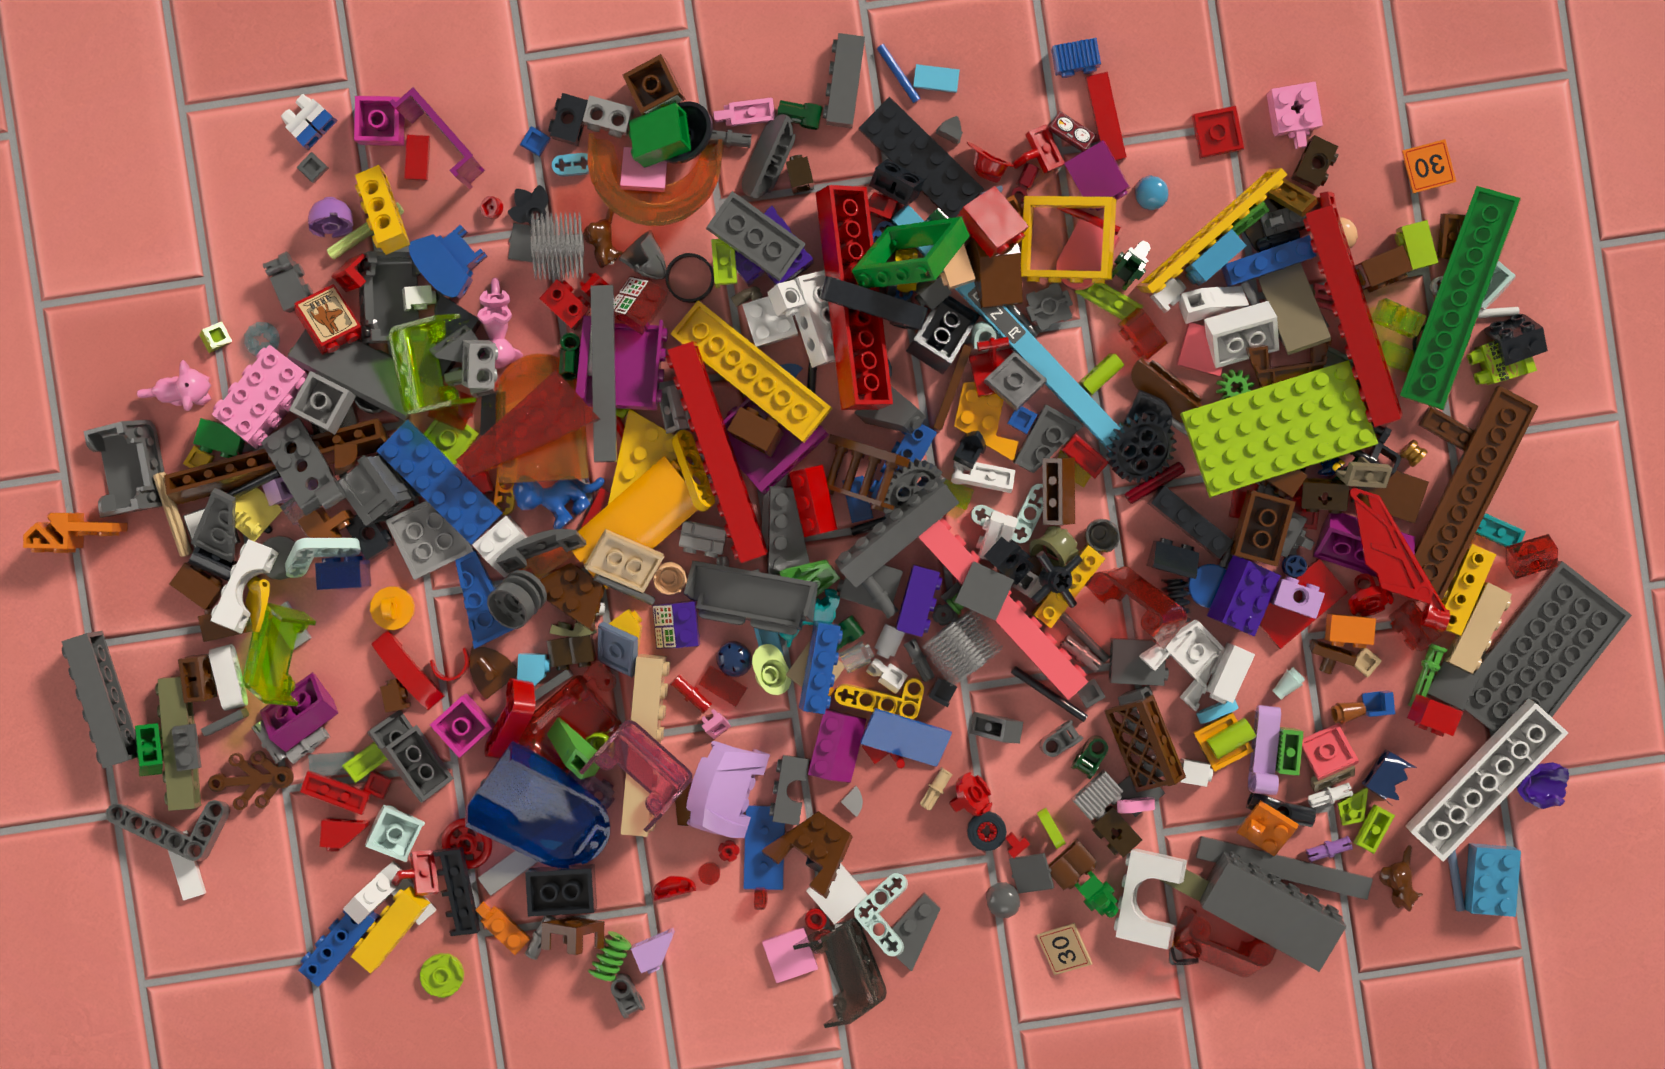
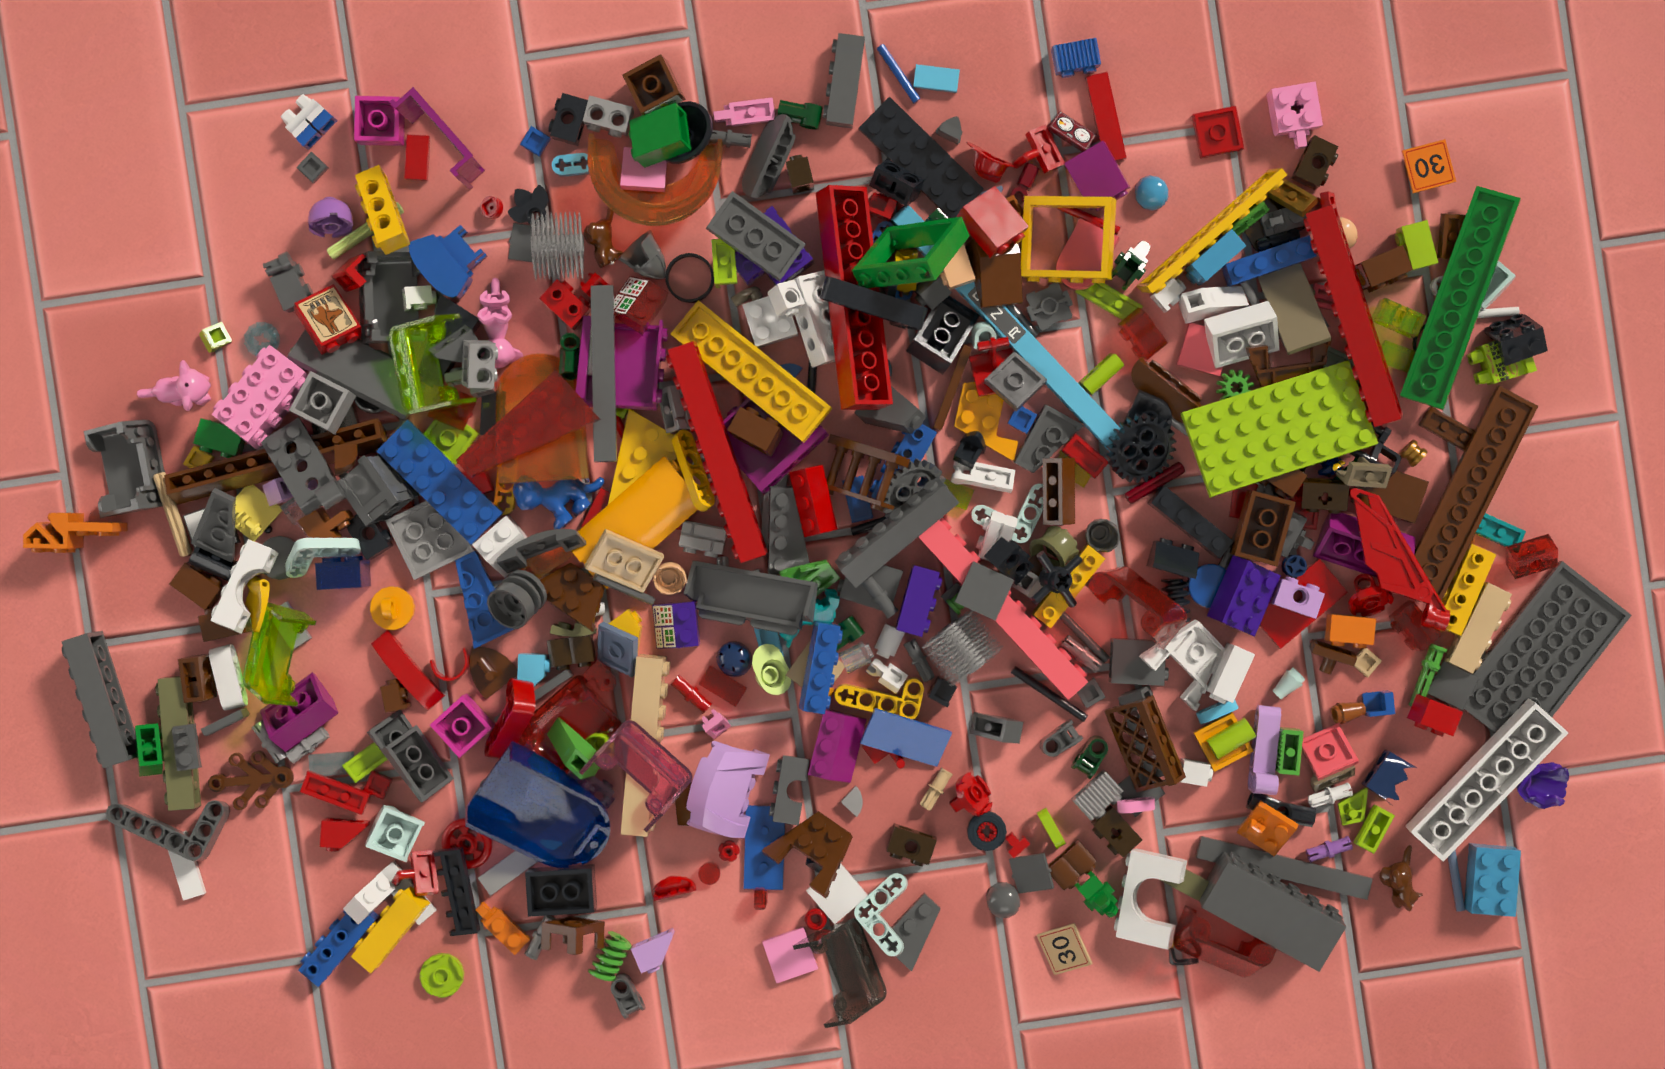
(254, 483): black bar -> none
(901, 835): none -> dark brown brick
(939, 609): dark grey plate -> none

